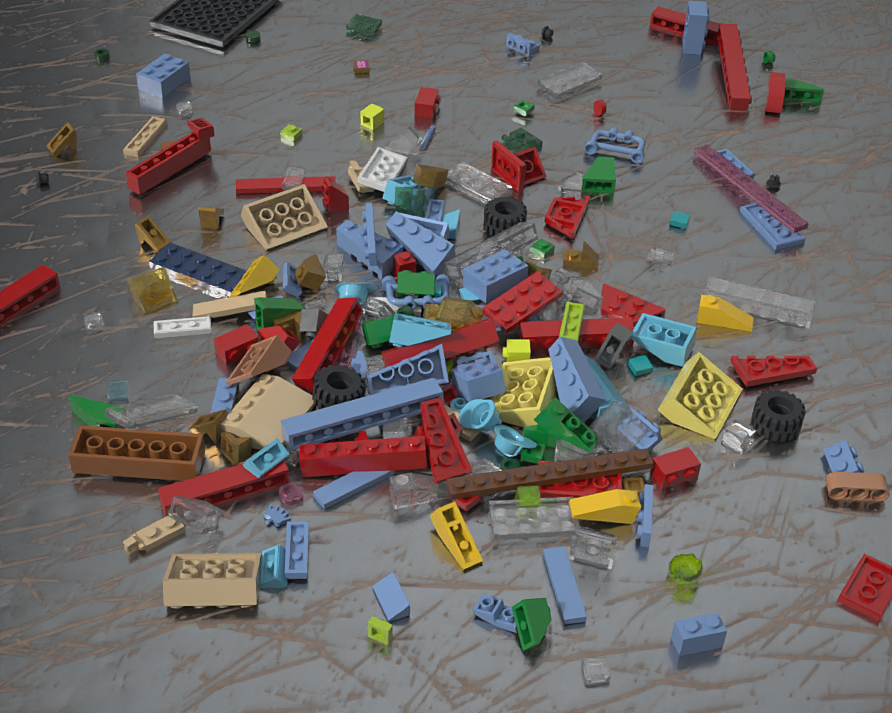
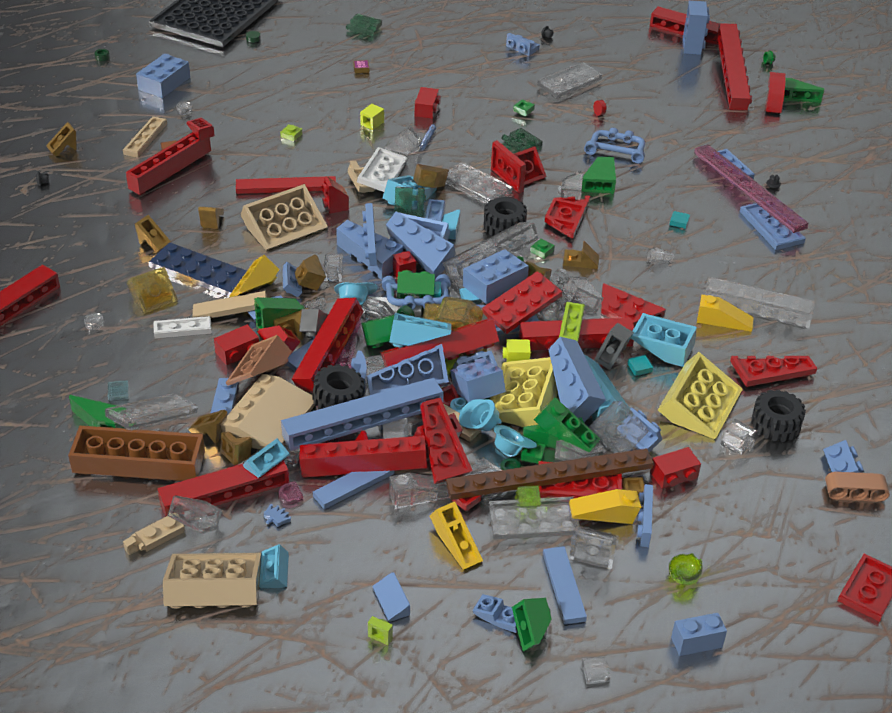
(293, 177): clear tile -> none
(297, 550): medium blue plate -> none

